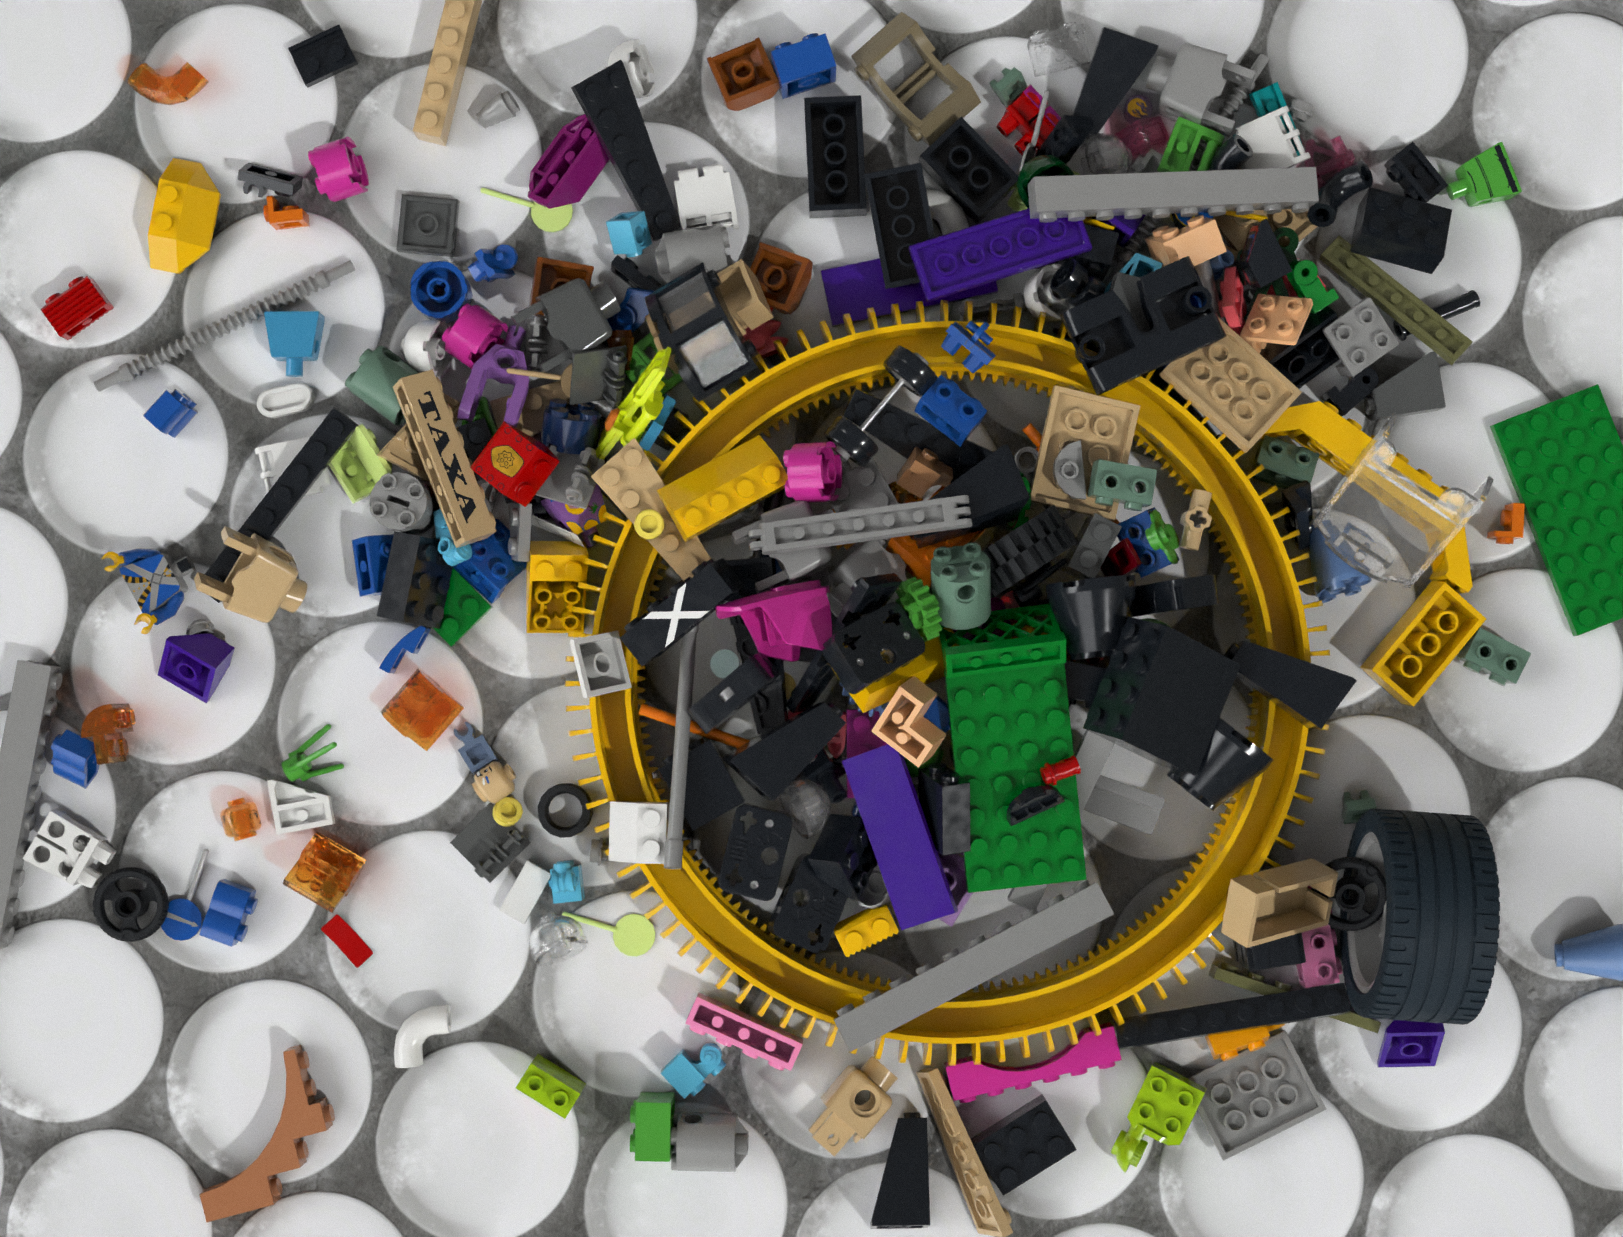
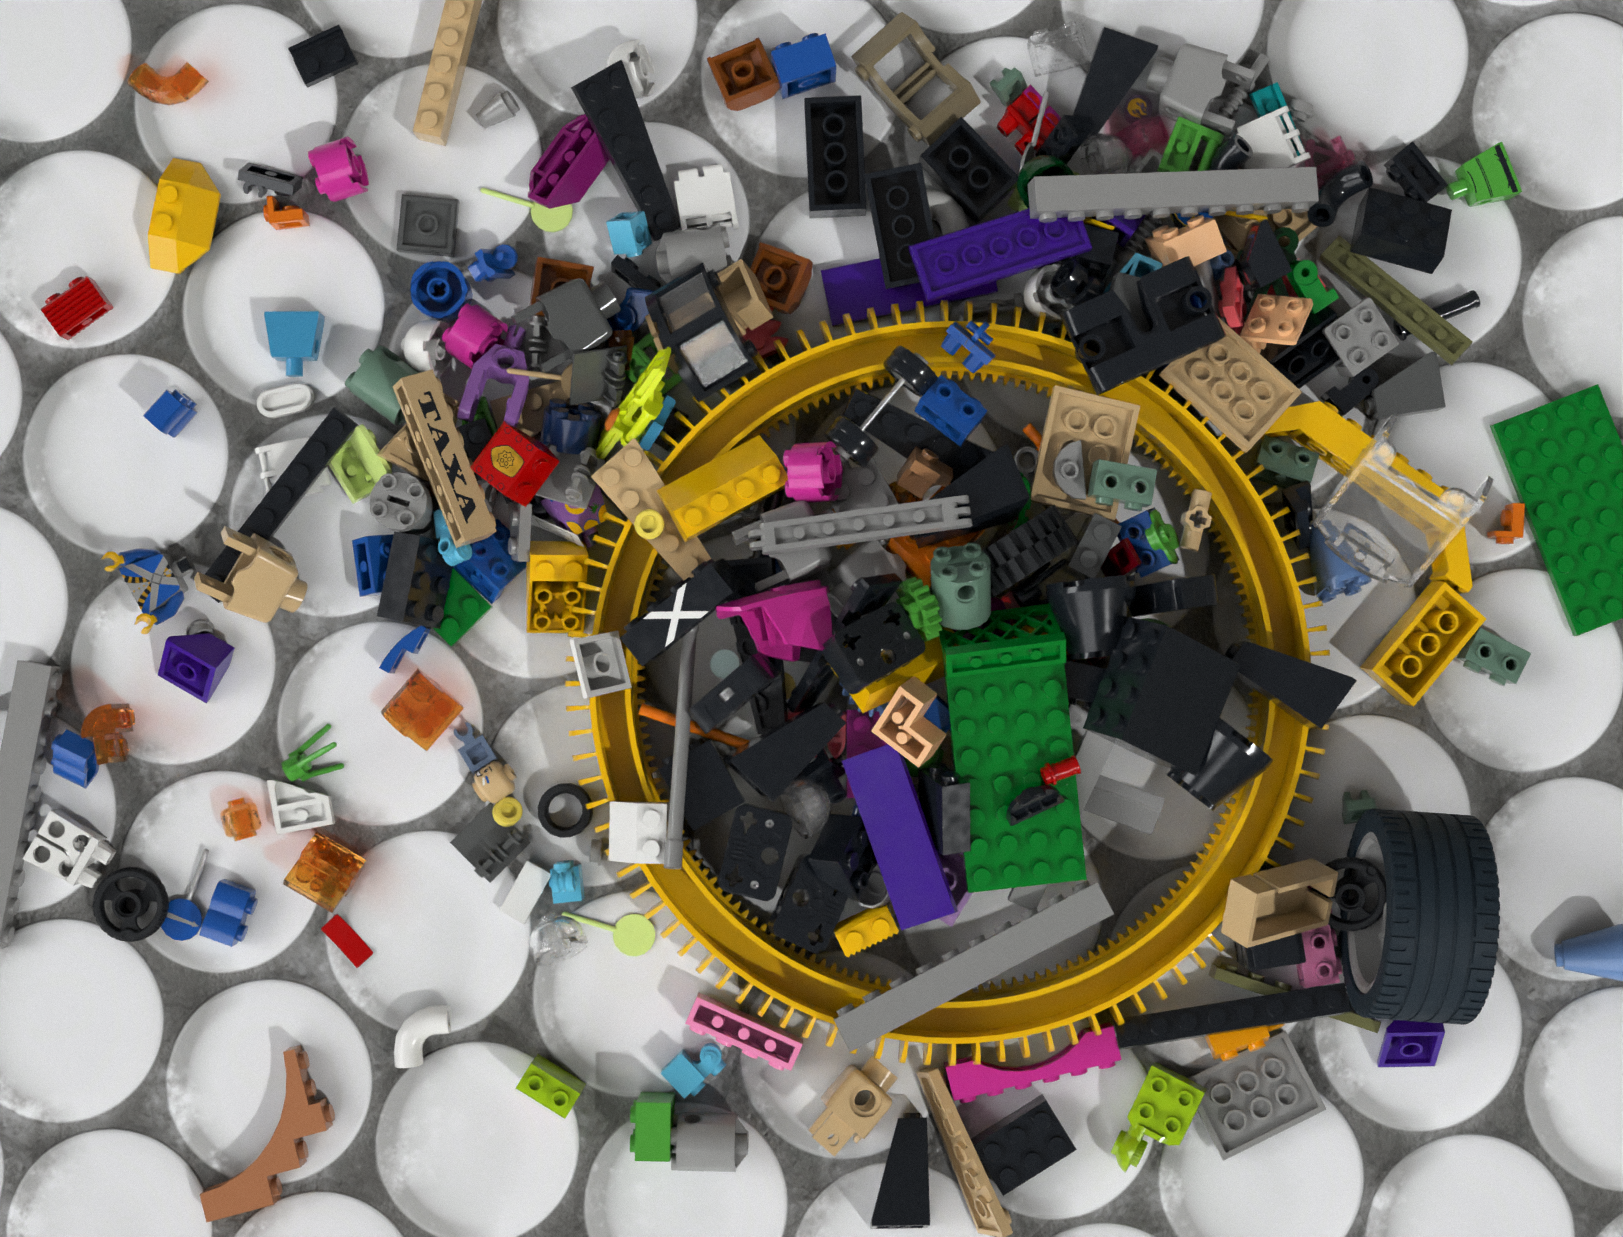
(128, 371): light grey hose -> none

